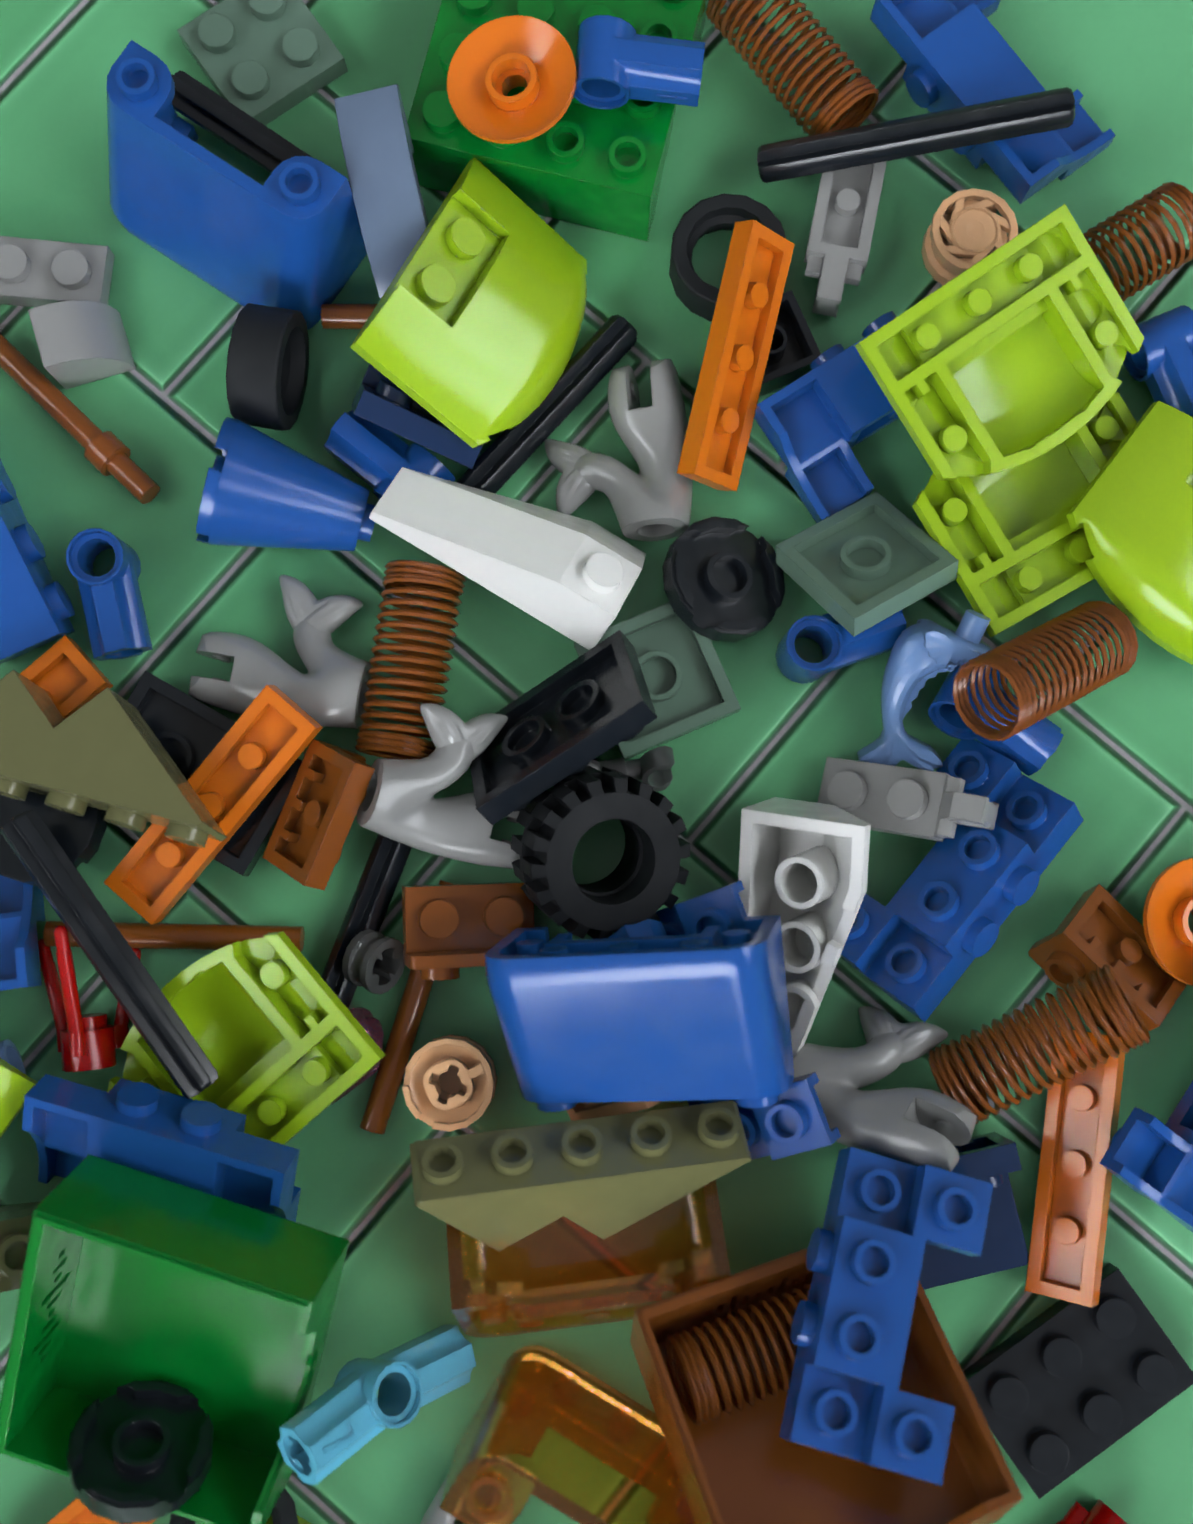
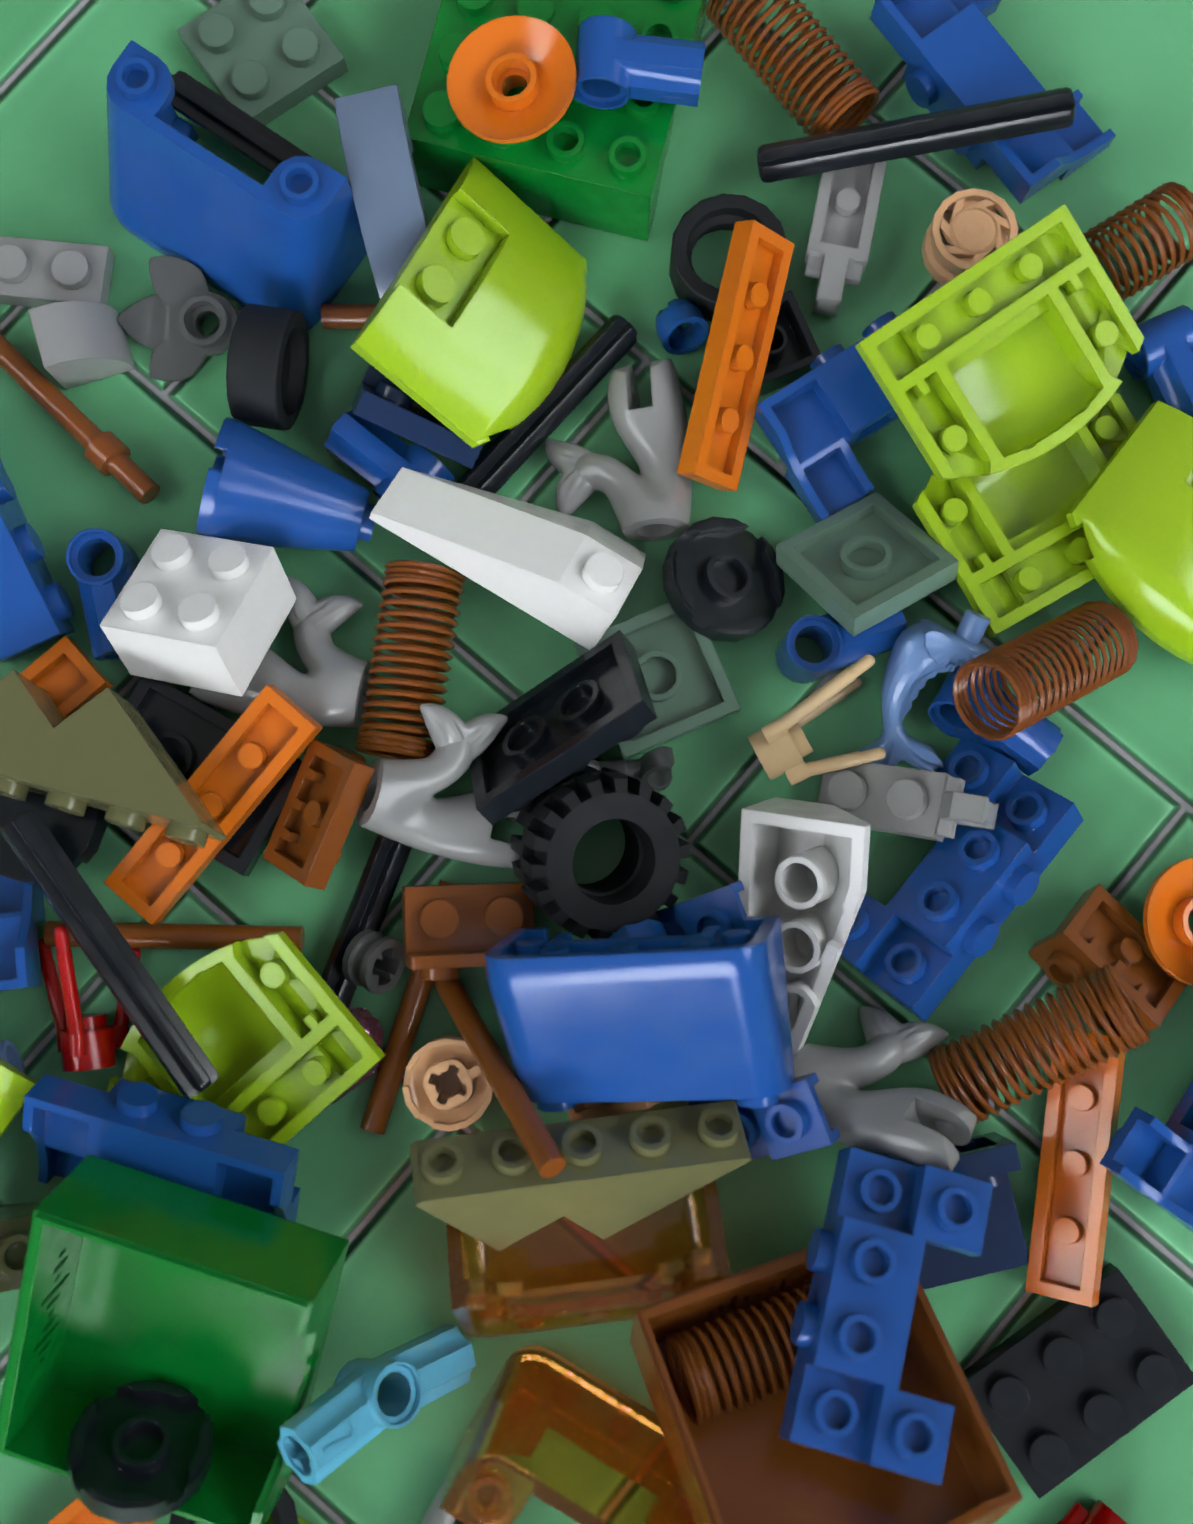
(174, 320): none -> dark grey plate
(200, 611): none -> white brick
(501, 1078): none -> dark orange bar
(672, 335): none -> blue hinge
(783, 742): none -> tan plant

